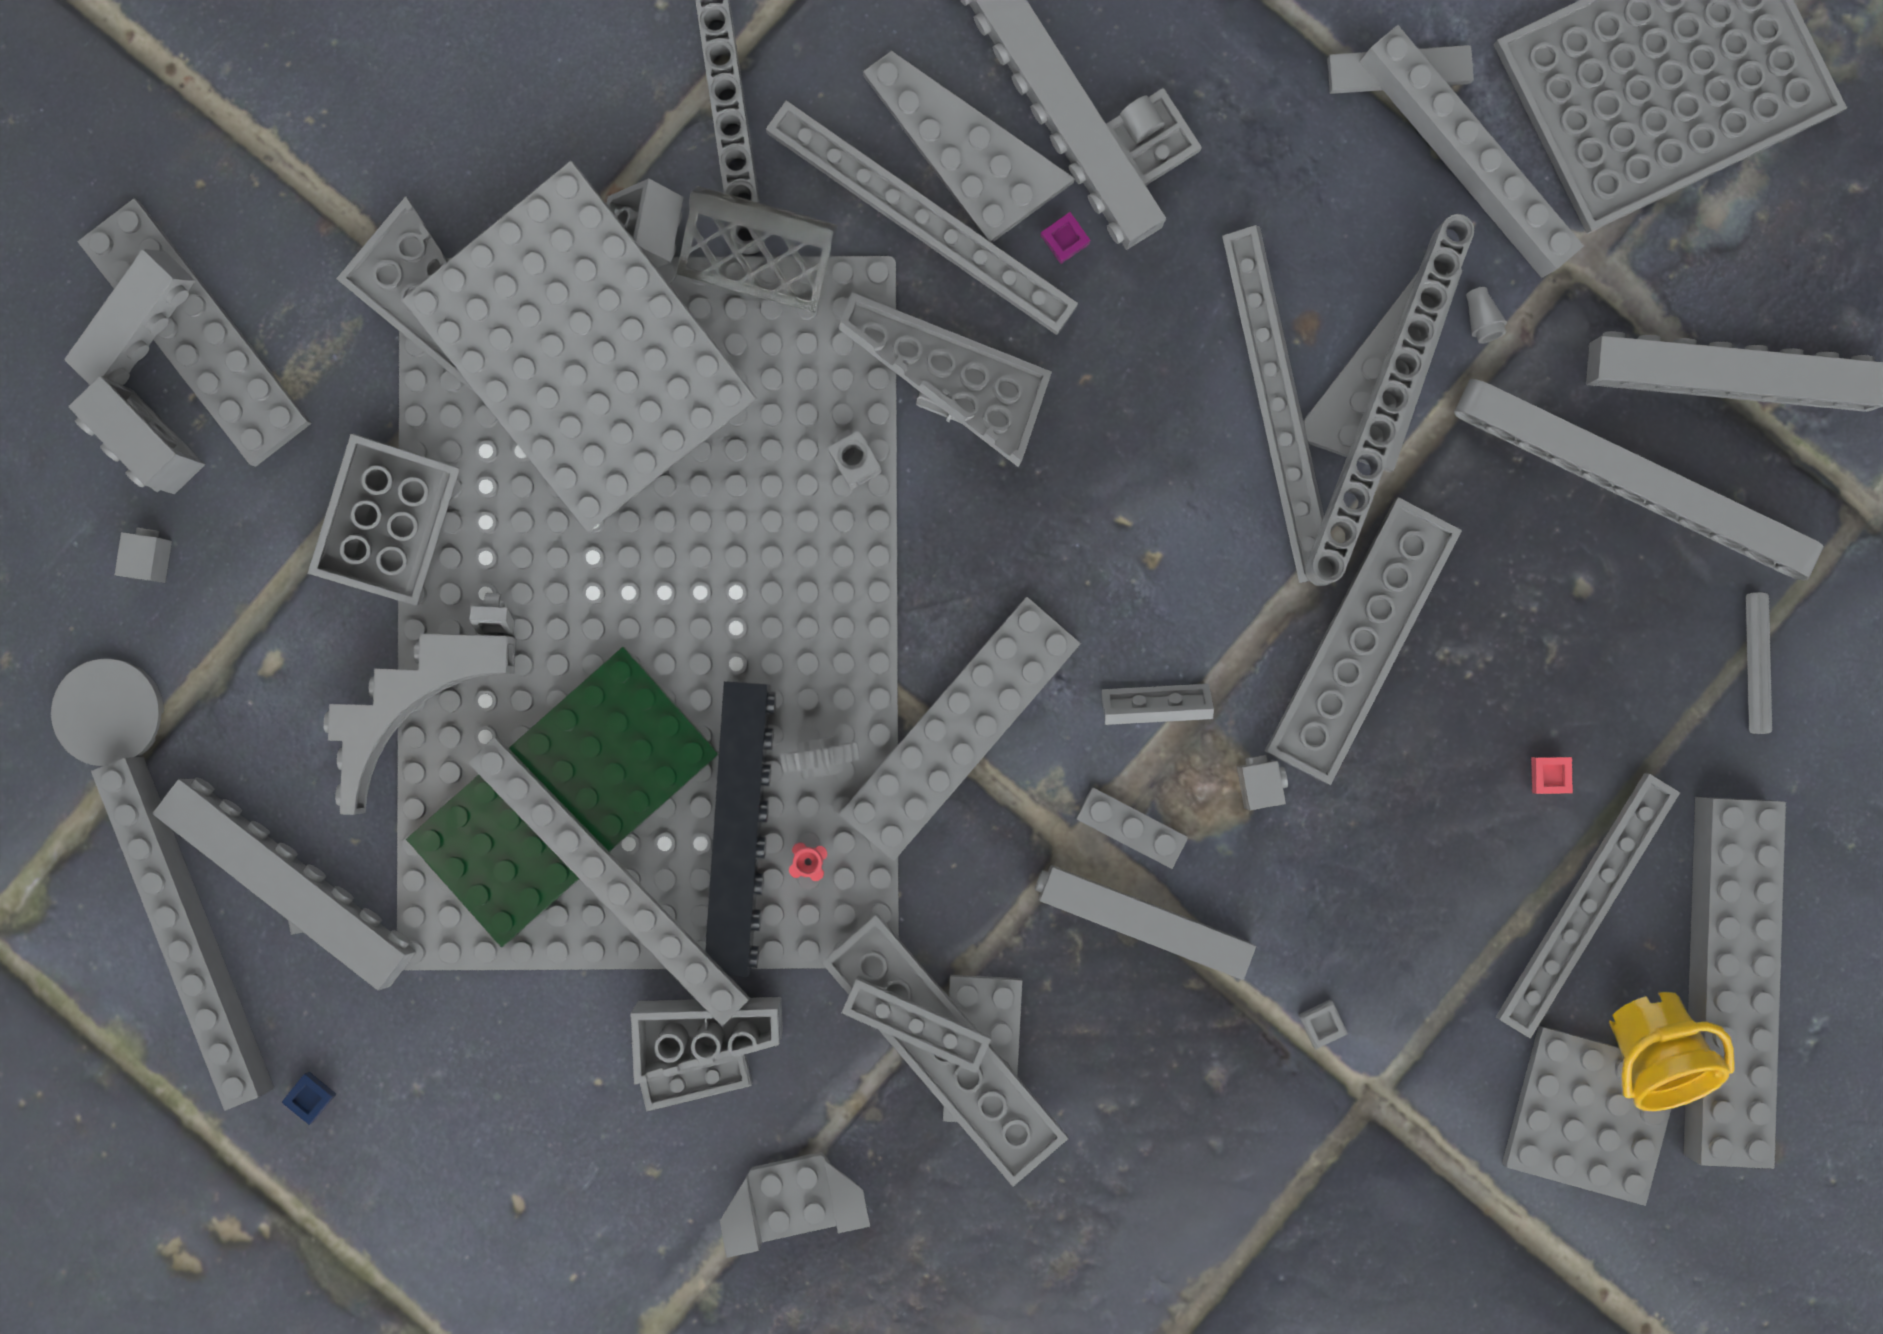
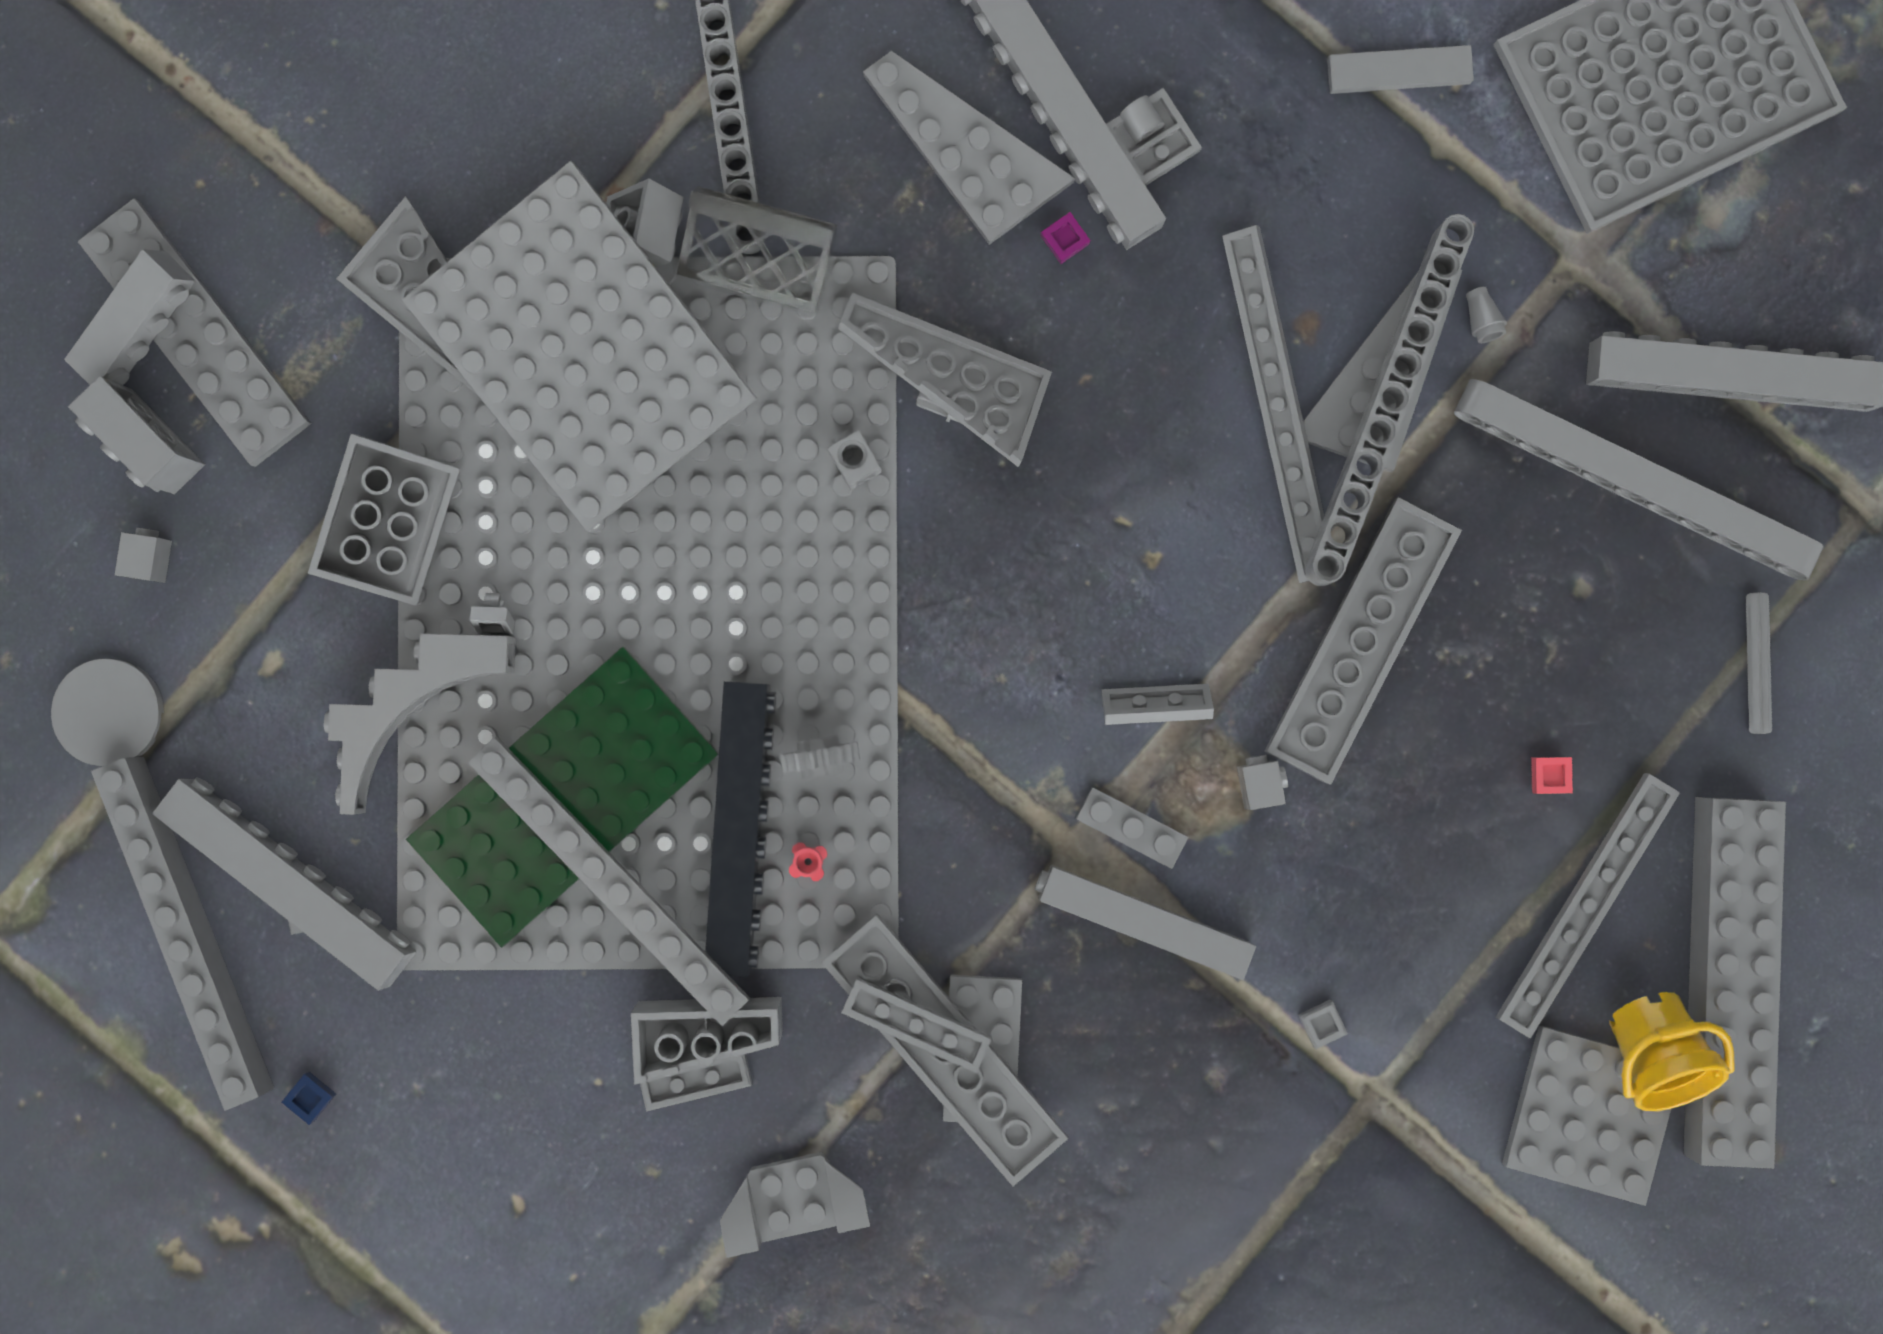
(921, 217): light grey plate -> none
(959, 729): light grey plate -> none
(1470, 152): light grey brick -> none

